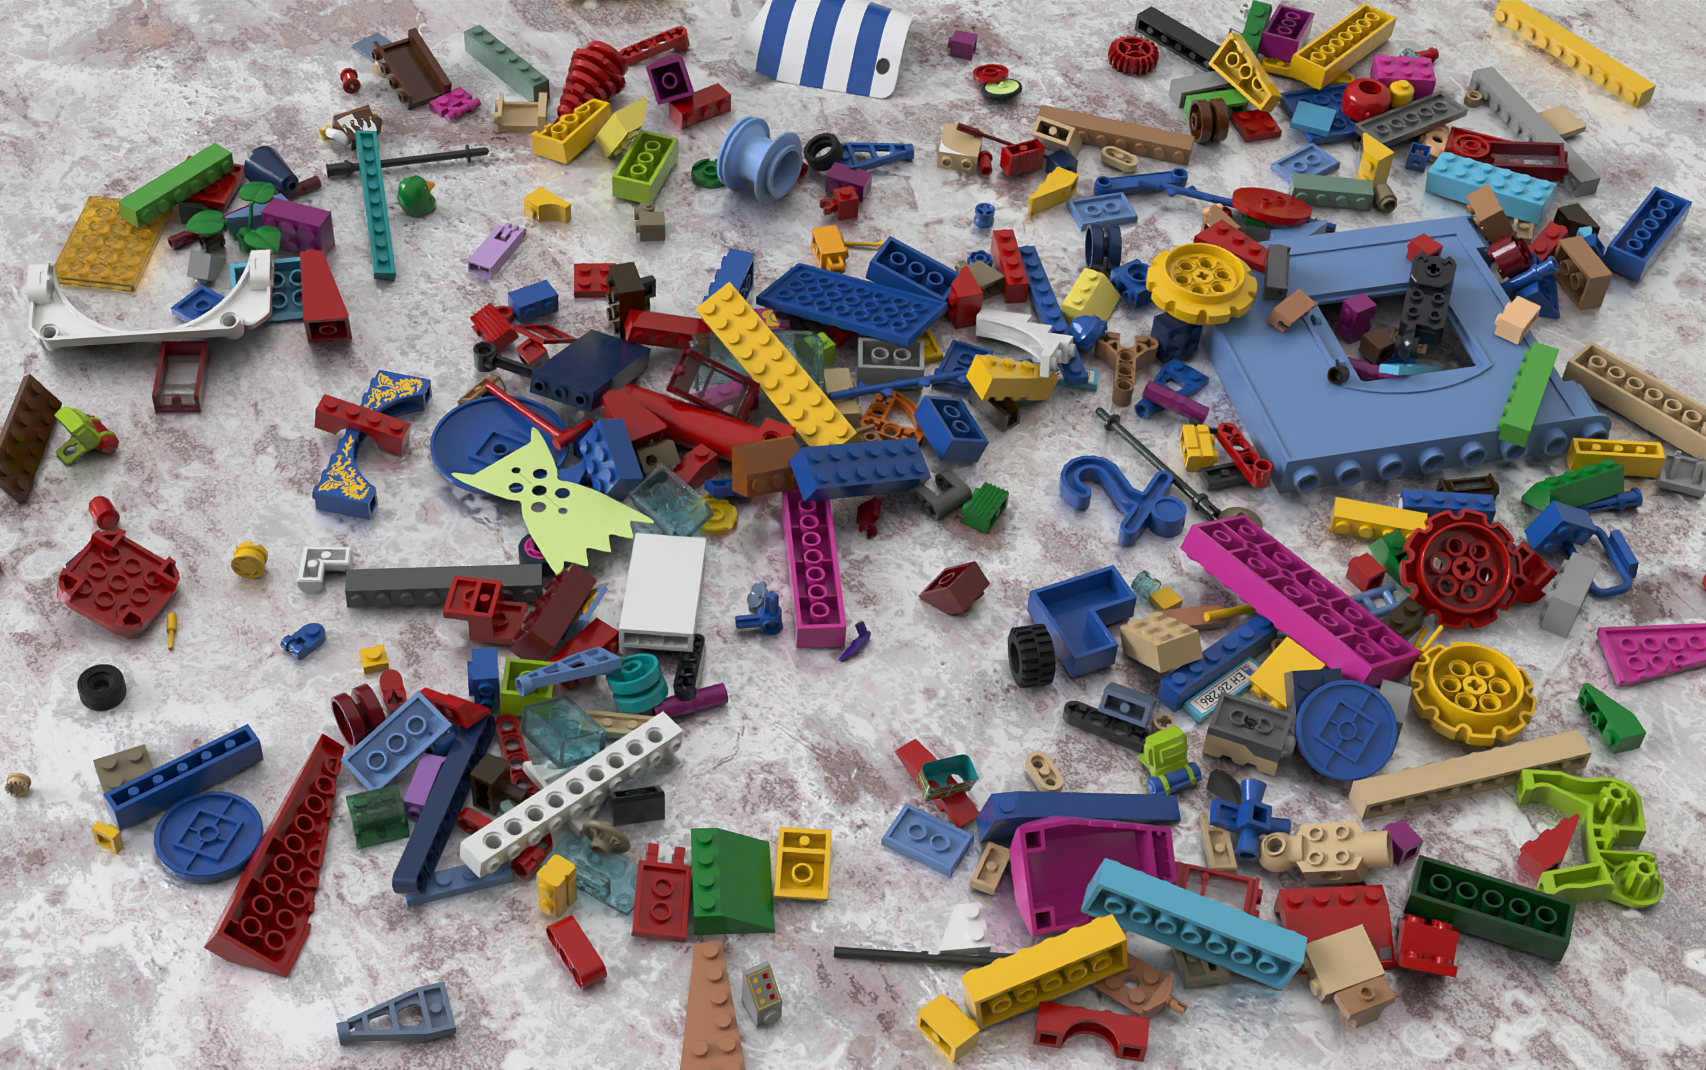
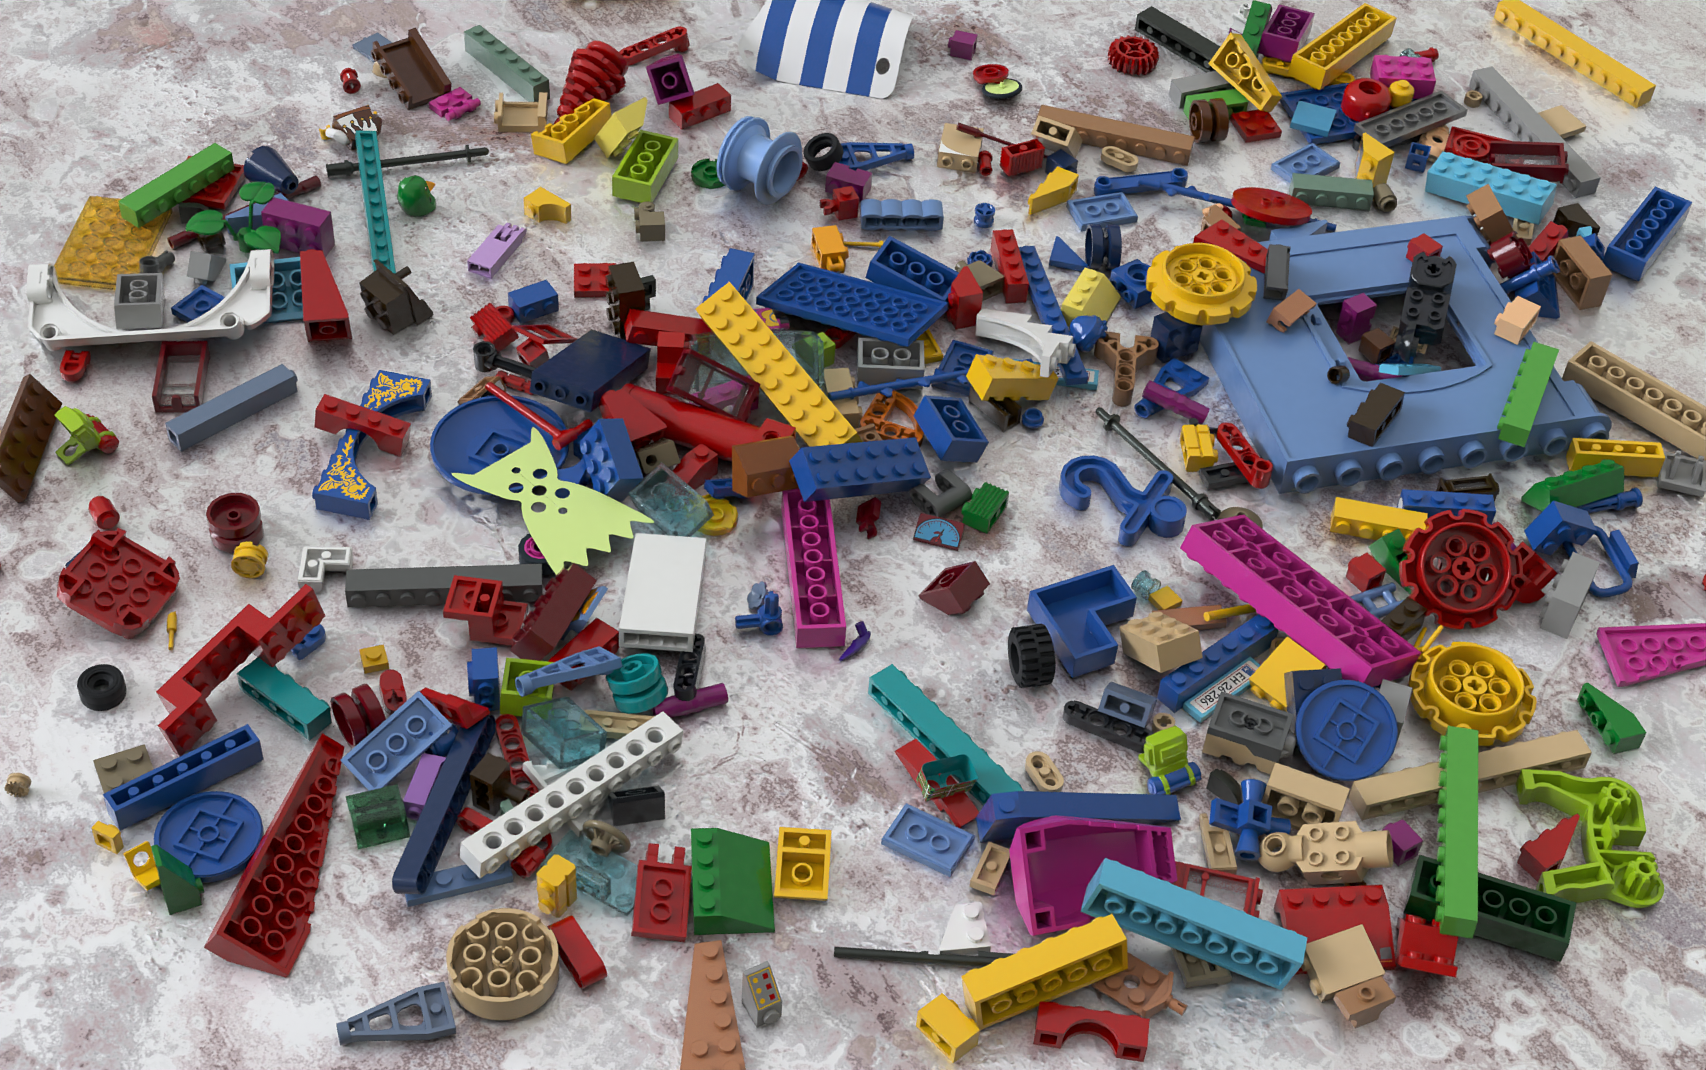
(74, 365): none -> red plate
(139, 301): none -> light grey brick
(146, 874): none -> yellow bracket
(153, 264): none -> dark grey pin
(177, 882): none -> green slope
(231, 407): none -> sand blue brick
(234, 520): none -> dark red wheel
(245, 634): none -> red bracket
(285, 698): none -> teal brick
(392, 300): none -> dark brown piece
(503, 964): none -> tan brick
(515, 382): none -> red axle
(669, 349): none -> red brick
(905, 214): none -> medium blue brick
(936, 730): none -> teal brick
(939, 531): none -> slope
(1032, 418): none -> blue plate
(1065, 257): none -> blue tile
(1303, 797): none -> tan brick
(1375, 414): none -> dark brown brick
(1458, 833): none -> bright green brick

